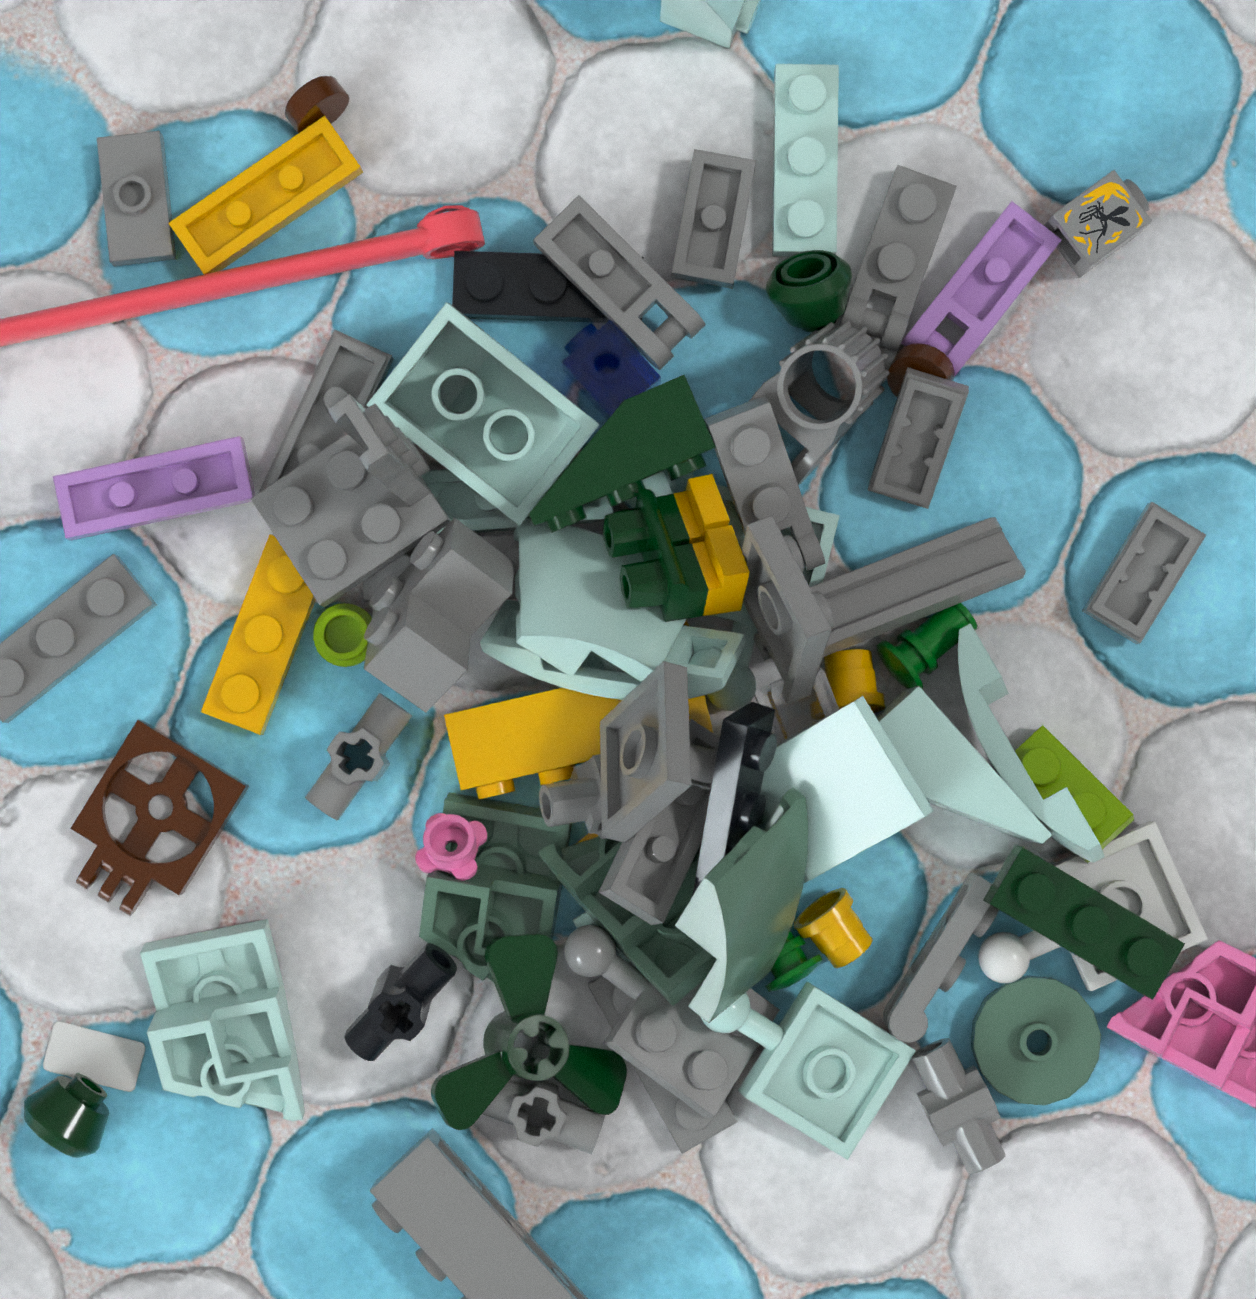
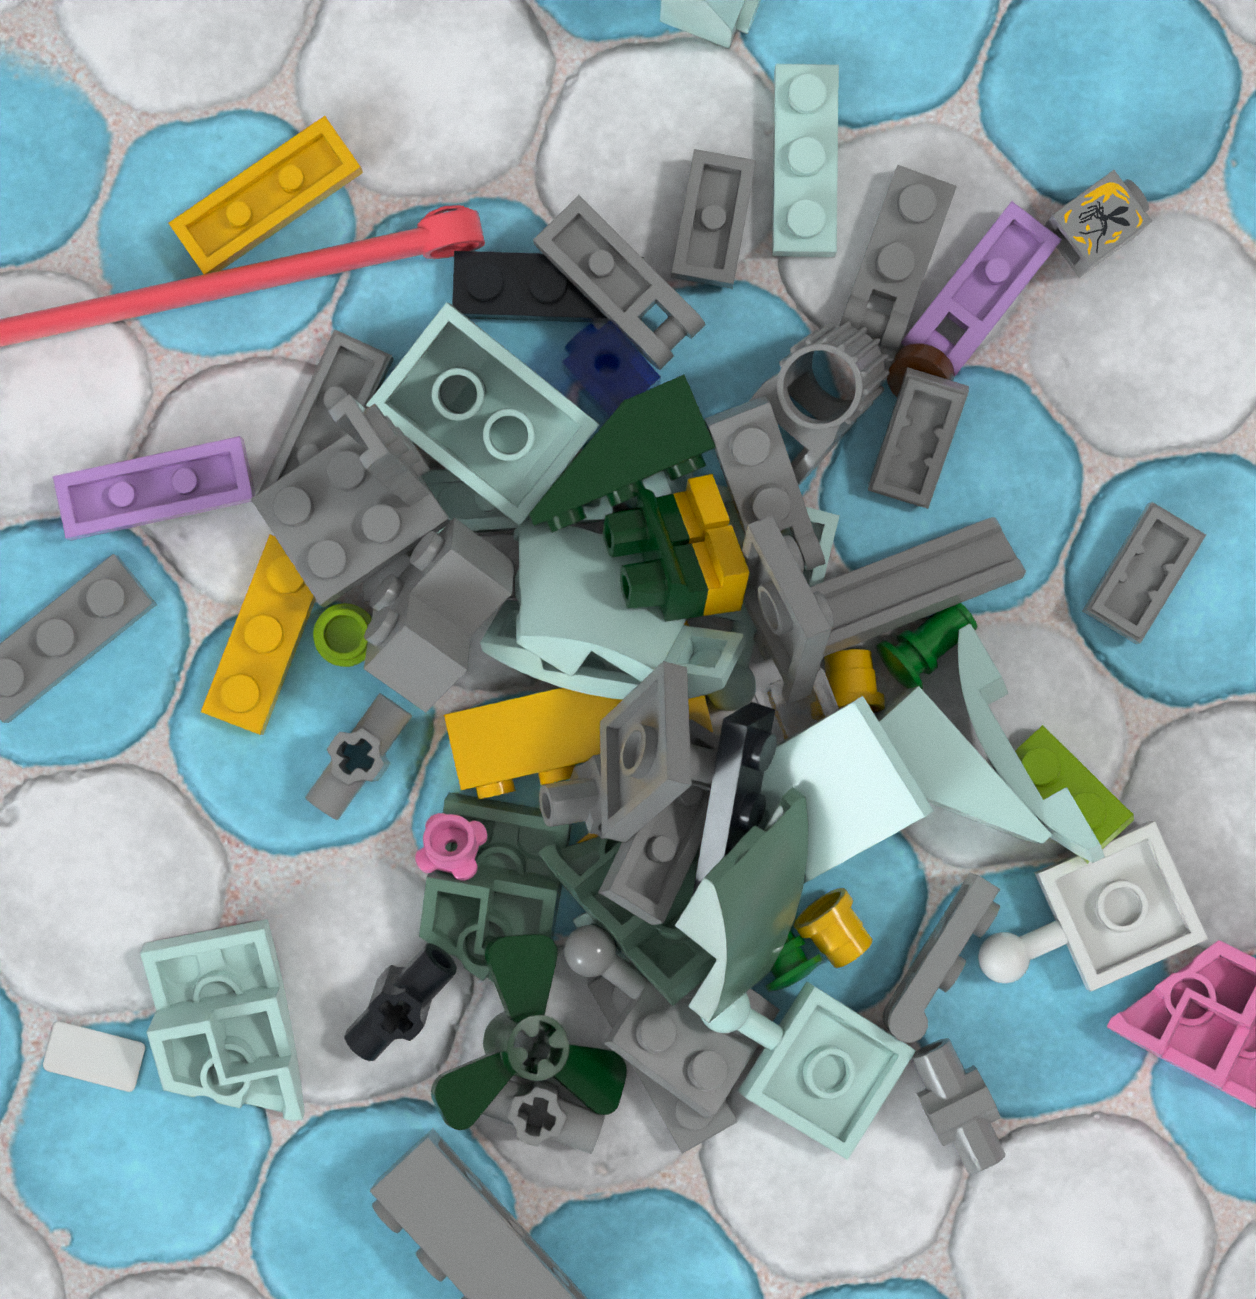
(68, 1114): dark green cone -> none
(128, 859): reddish brown piece -> none
(136, 198): light grey plate -> none
(314, 100): reddish brown tile -> none
(810, 289): dark green cone -> none
(1002, 1033): sand green plate -> none
(1083, 921): dark green plate -> none

